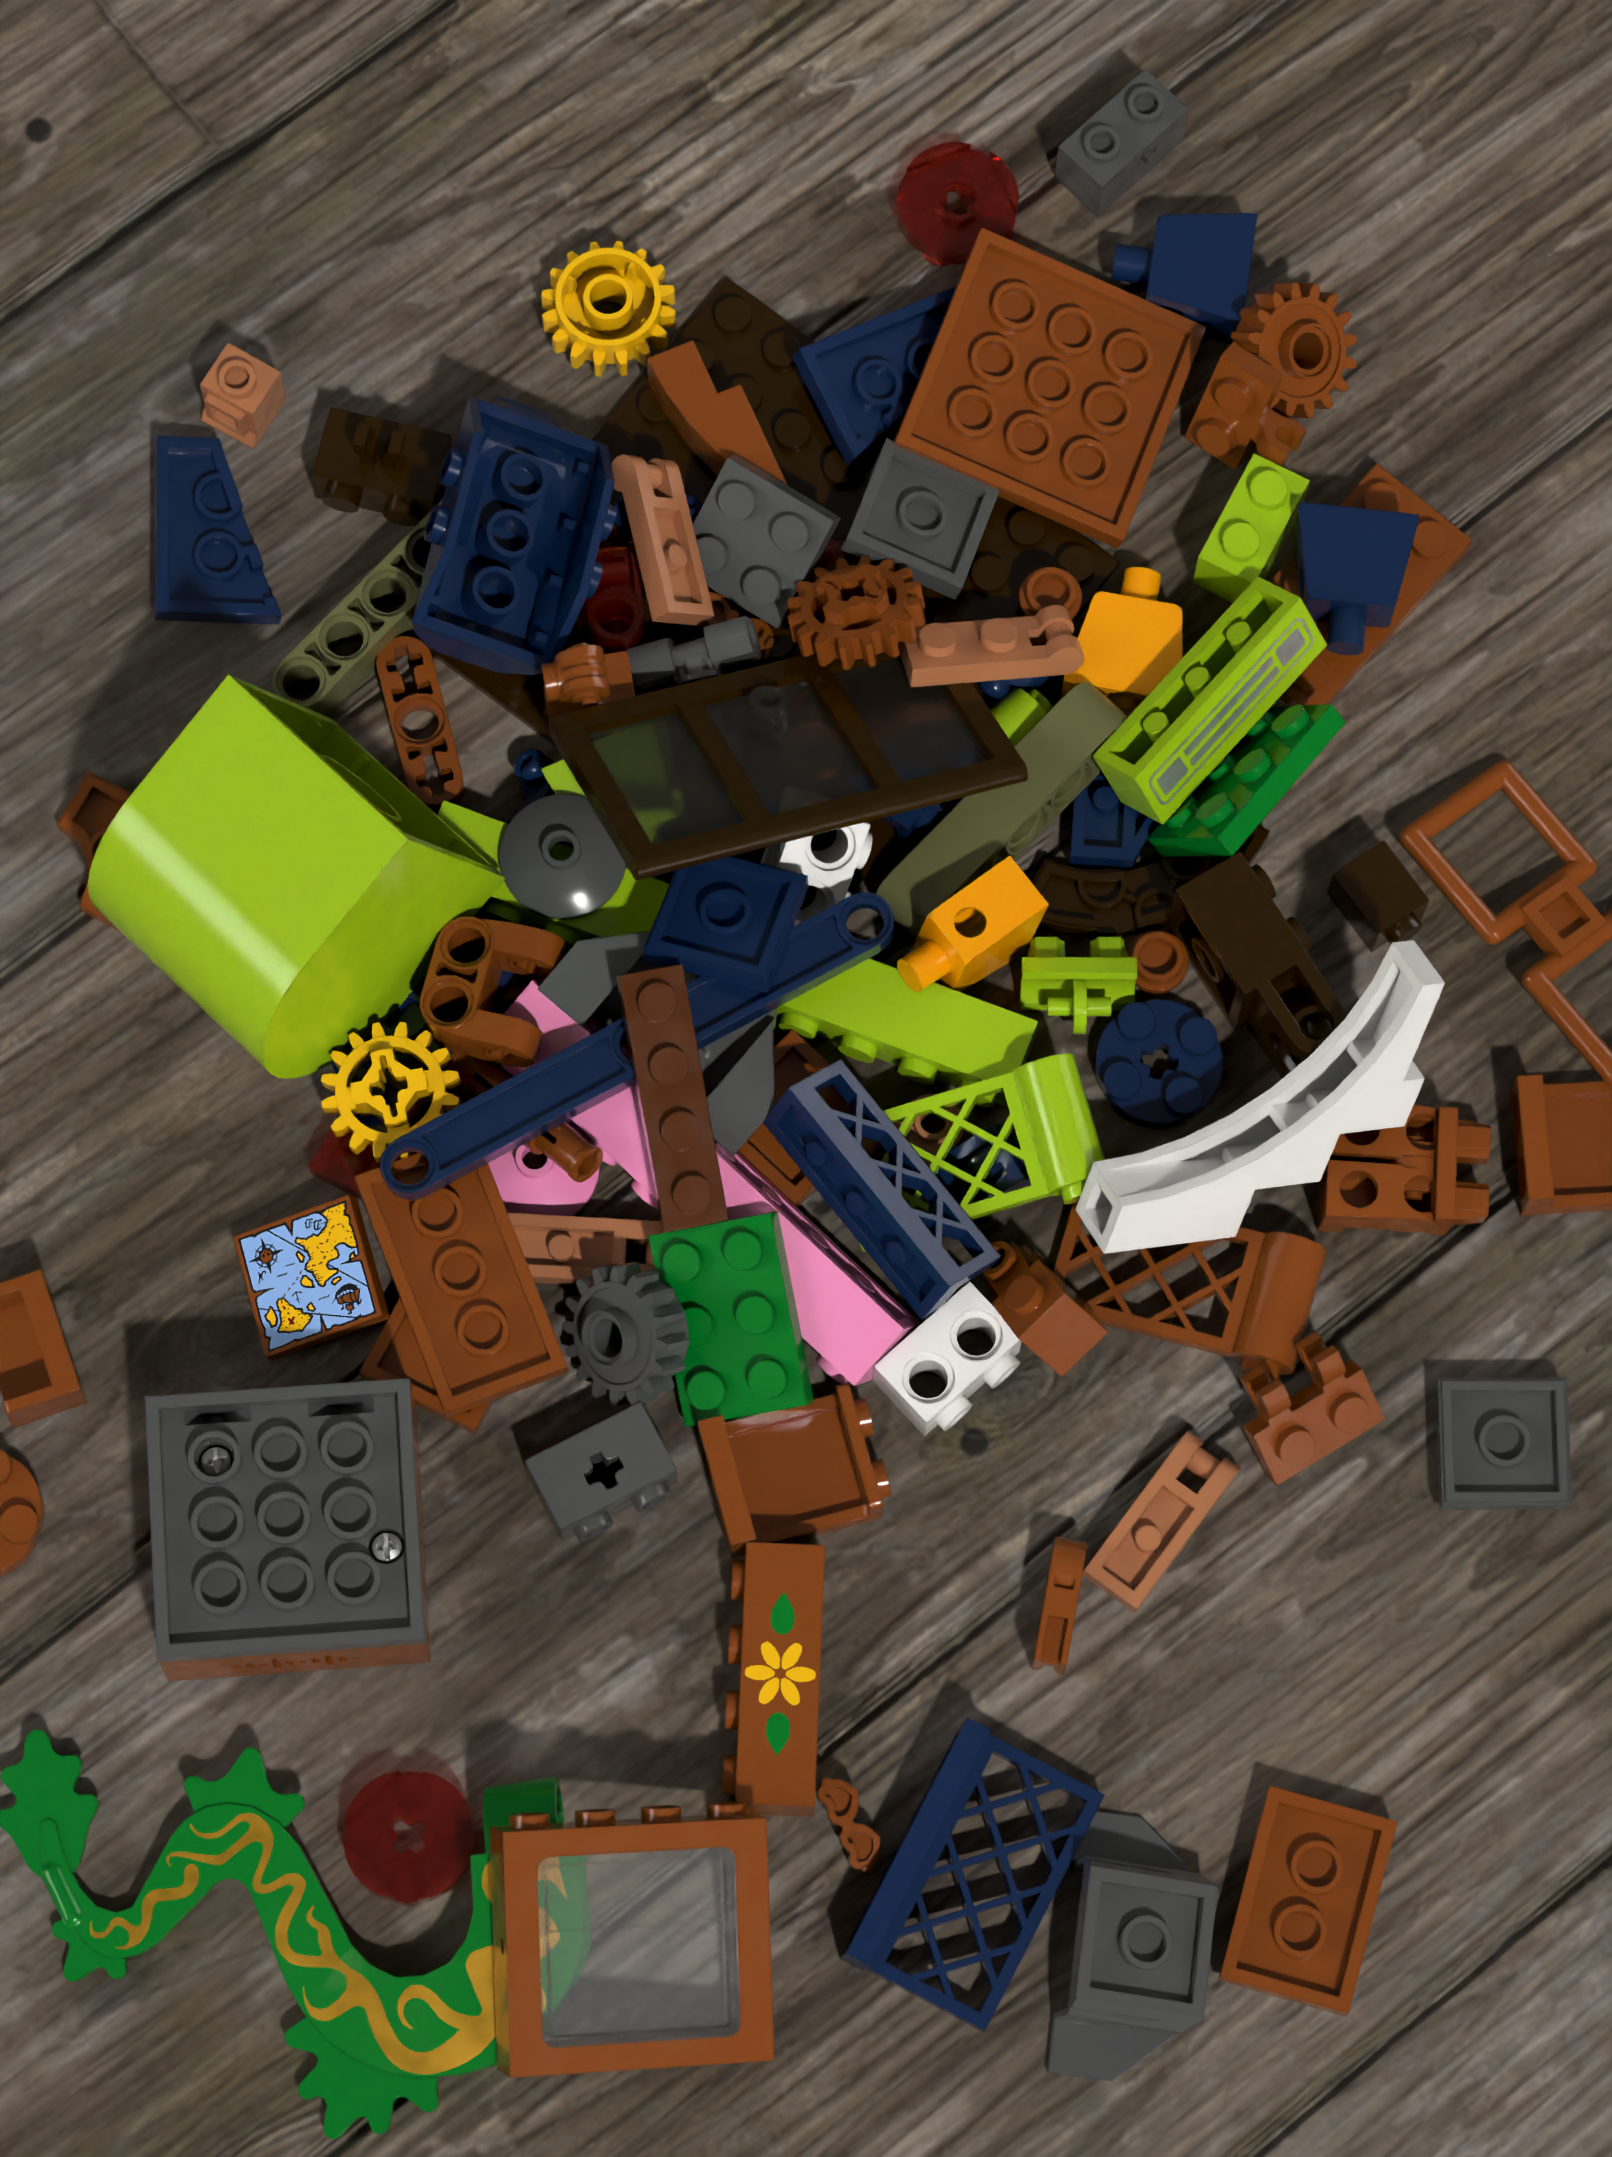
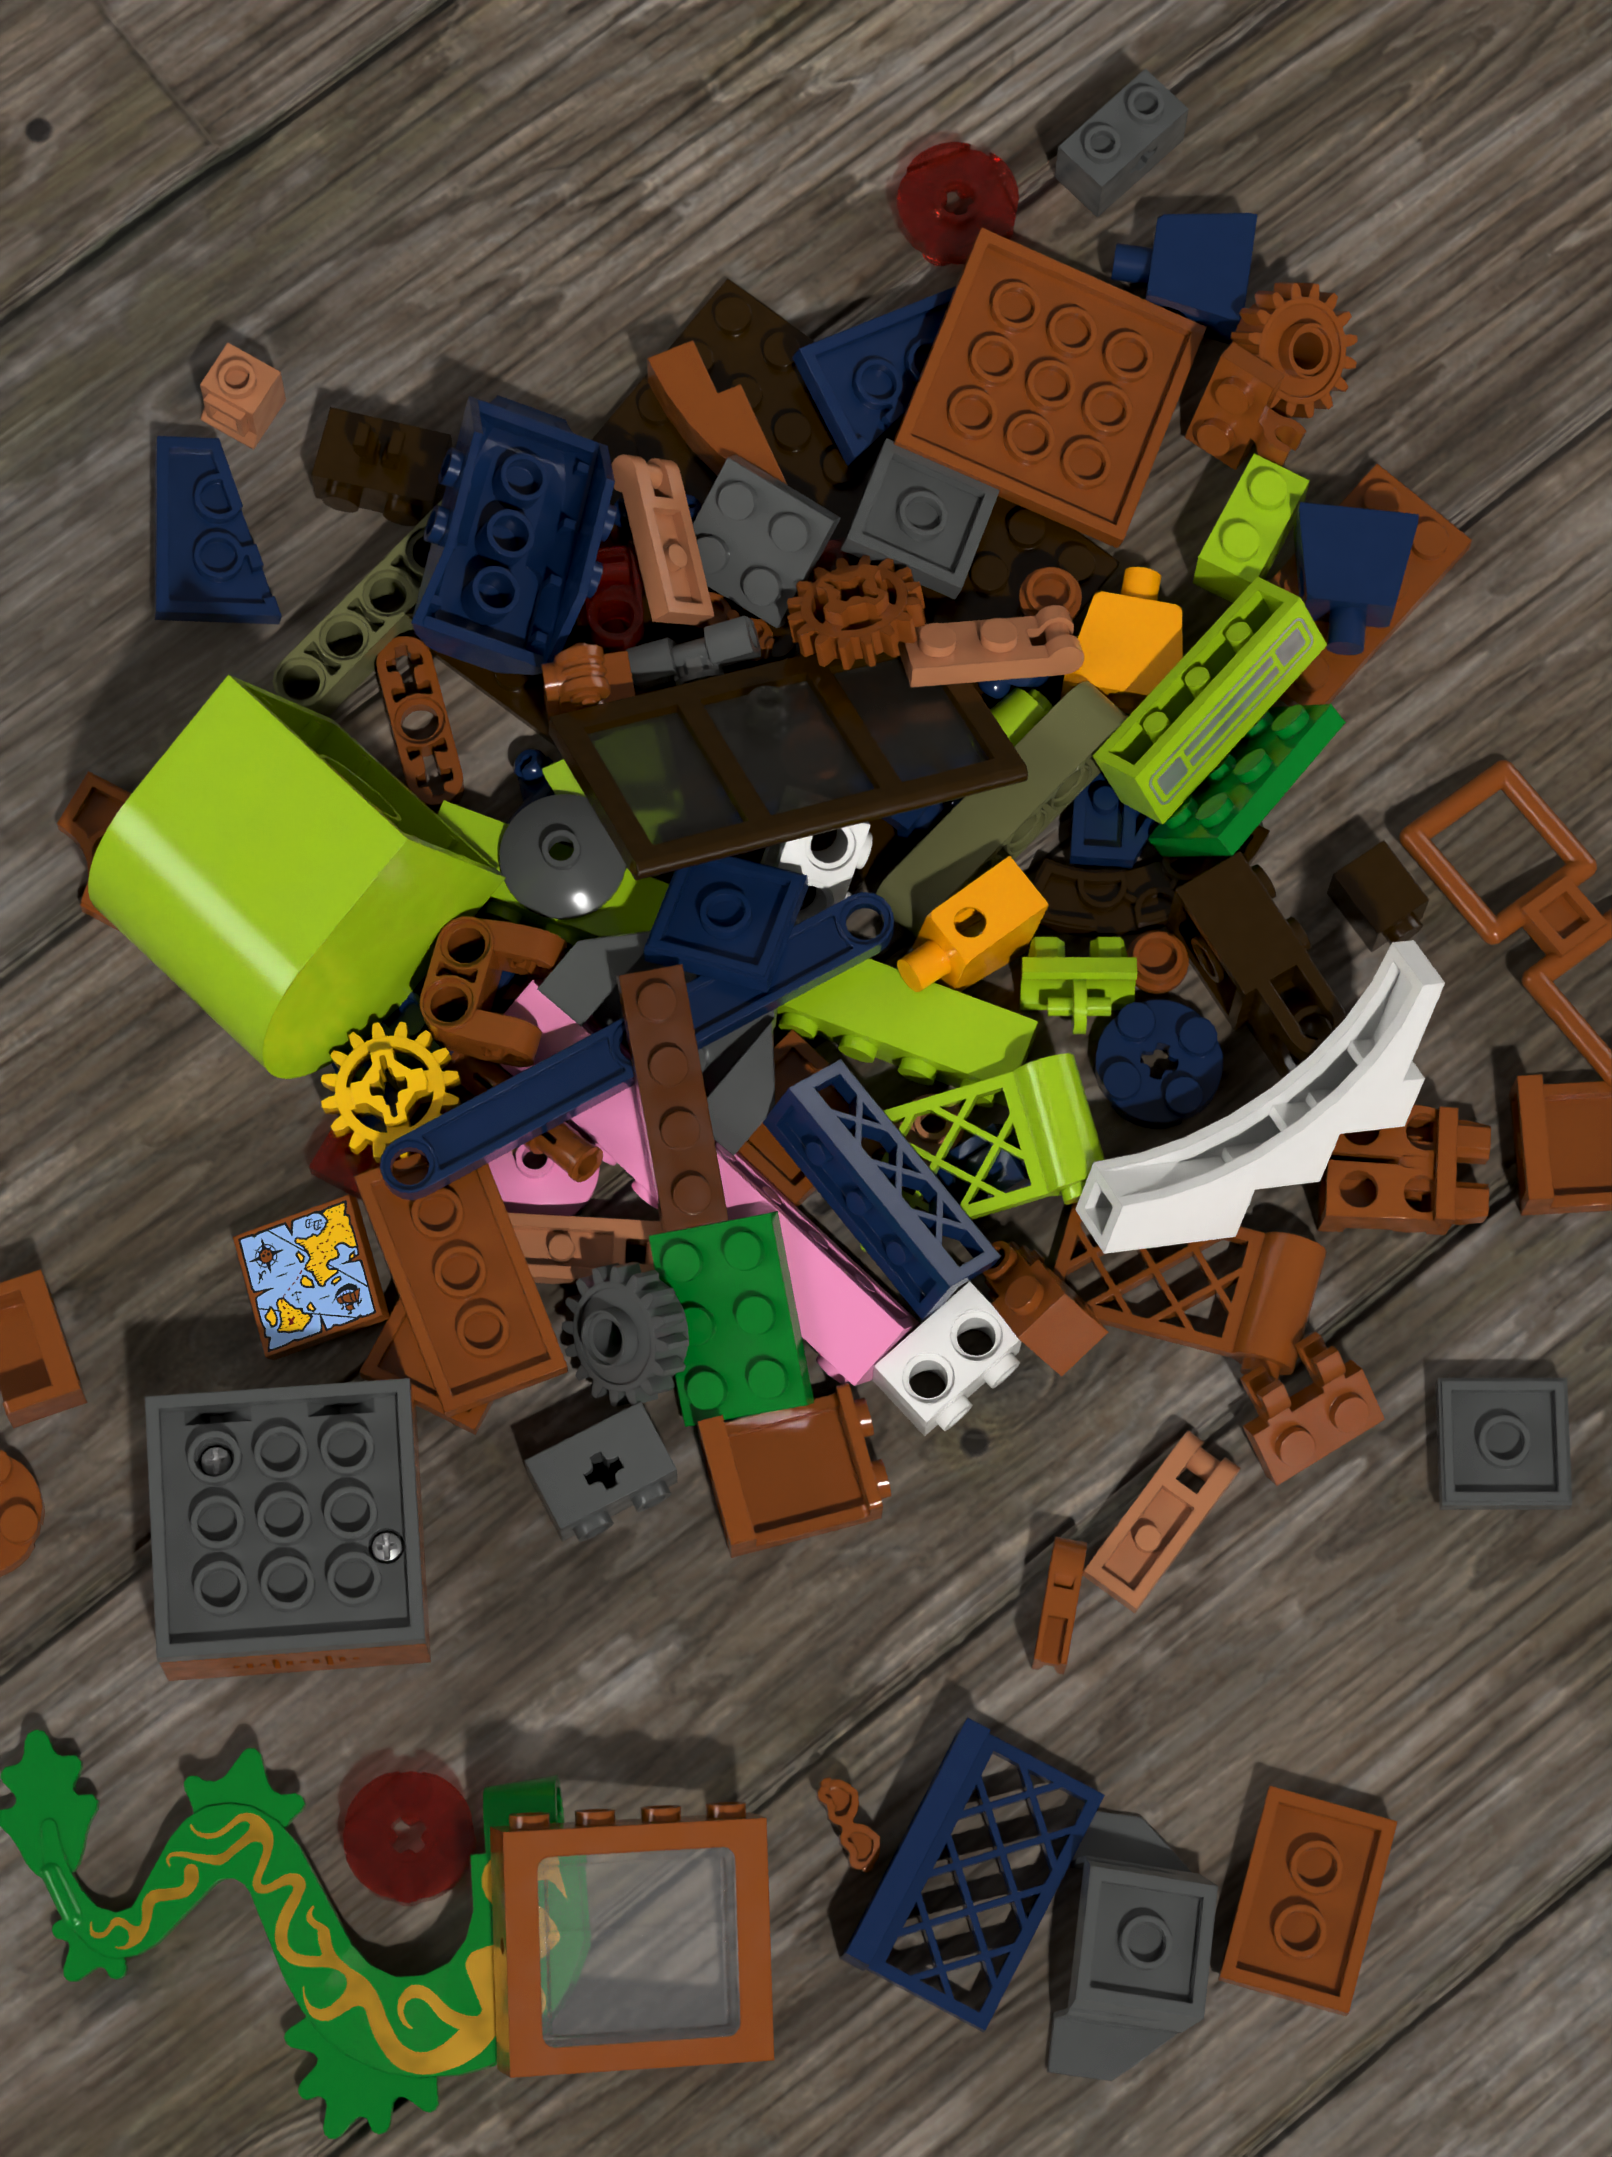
(615, 337): yellow gear -> none
(777, 1680): dark orange brick -> none

